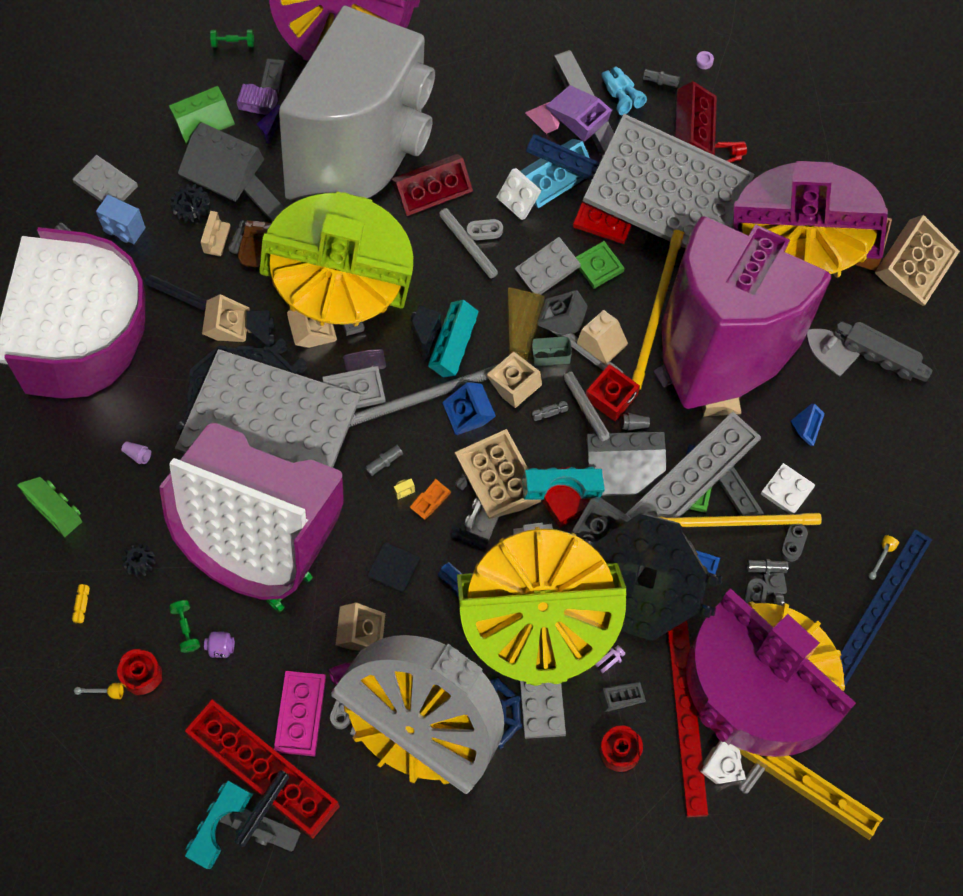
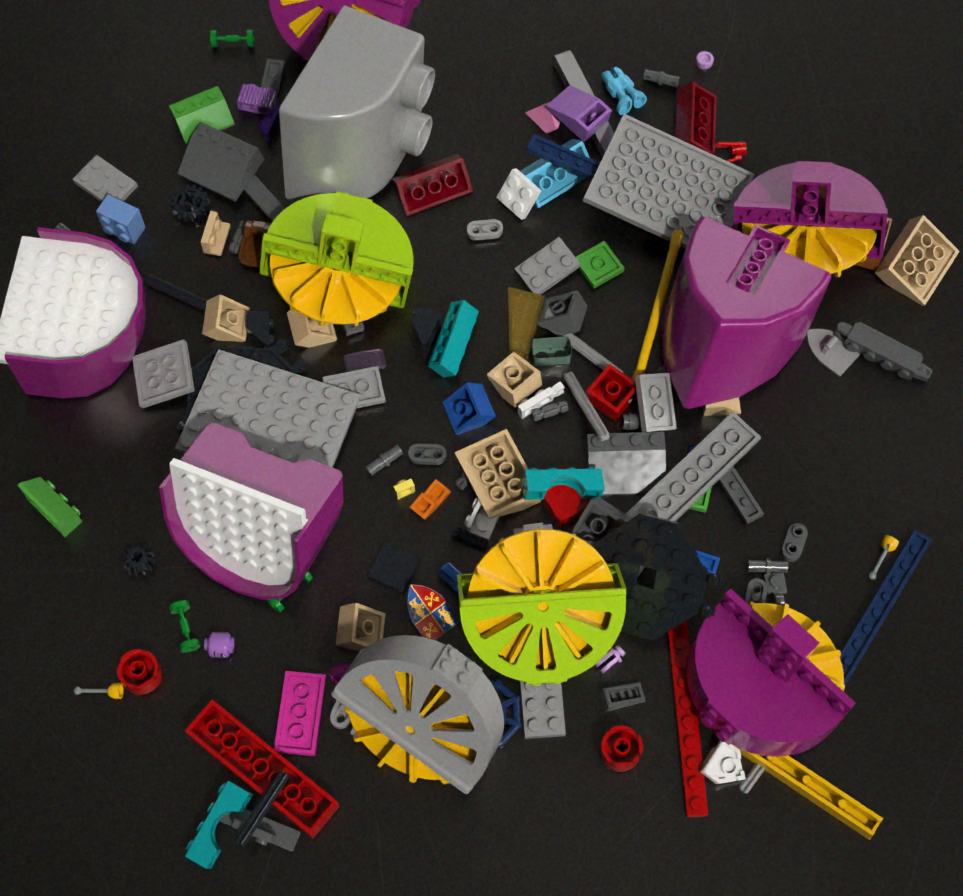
(80, 603): yellow axle -> none
(137, 452): lavender cone -> none
(163, 373): none -> light grey plate
(427, 454): none -> dark grey plate
(429, 612): none -> shield
(439, 389): light grey axle -> none
(468, 243): light grey axle -> none
(540, 399): none -> white plate
(601, 223): red plate -> none
(603, 337): tan slope -> none
(655, 402): none -> light grey plate
(788, 489): white plate -> none
(804, 519): yellow piece -> none
(808, 423): blue slope -> none

